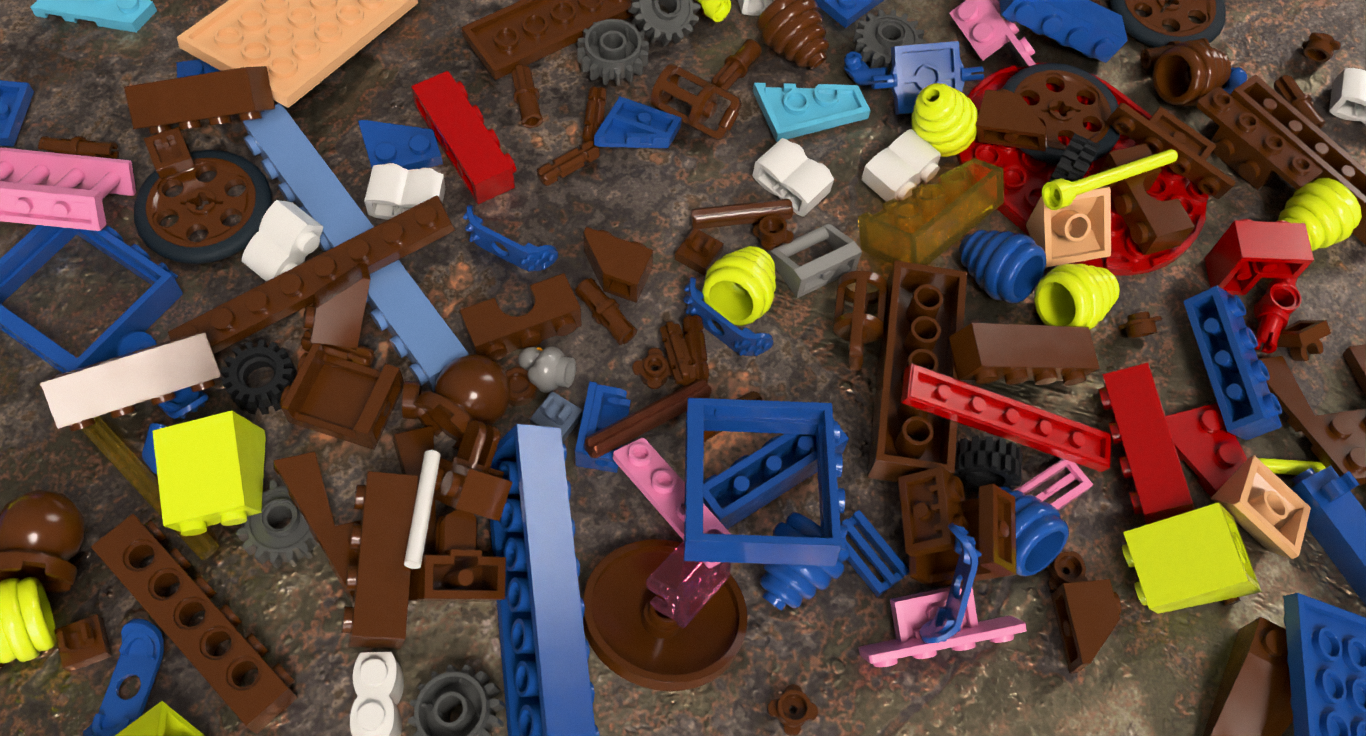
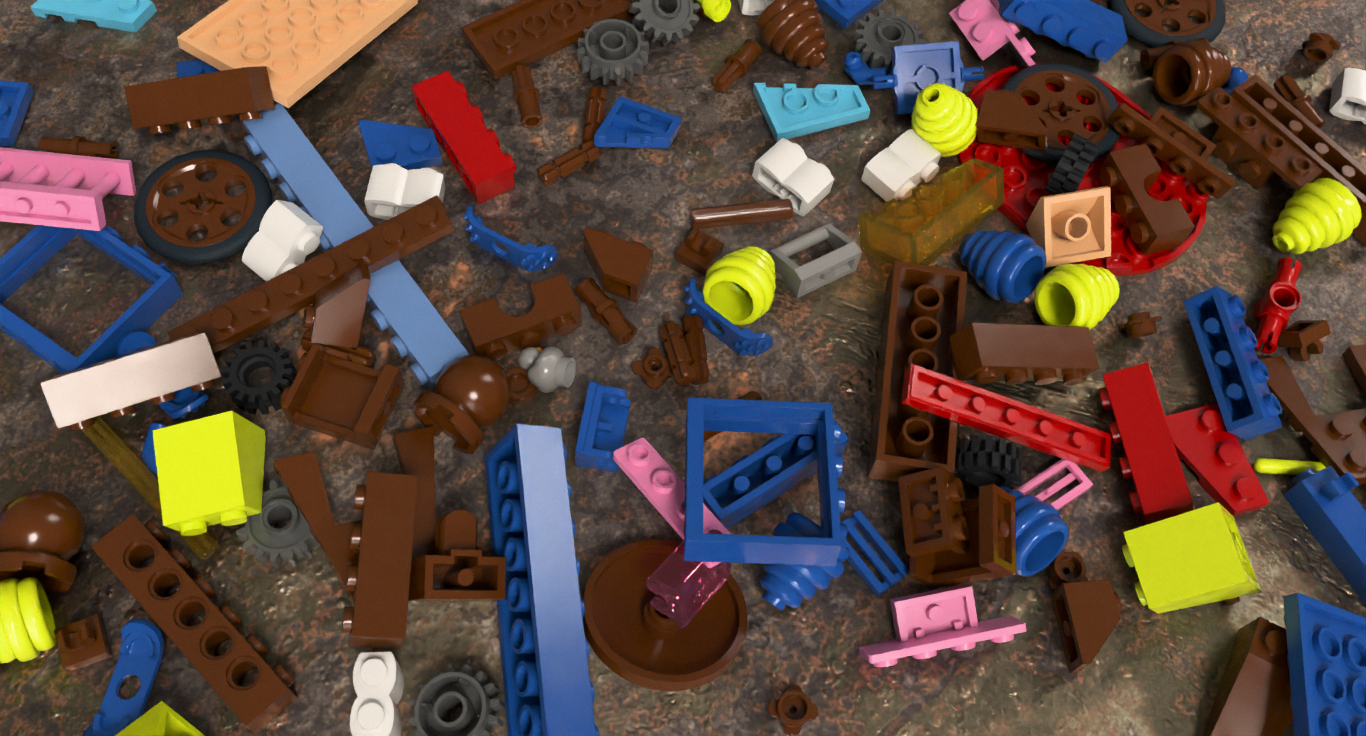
(169, 152): reddish brown bracket -> none
(411, 392): reddish brown tile -> none
(422, 510): white bar -> none
(468, 480): reddish brown brick -> none
(557, 413): sand blue tile -> none
(644, 419): copper axle -> none
(702, 106): reddish brown piece -> none
(773, 232): reddish brown plate -> none
(860, 326): reddish brown piece -> none
(949, 618): blue piece -> none
(1062, 192): neon yellow piece -> none
(1258, 251): red brick -> none
(1265, 508): light nougat slope -> none

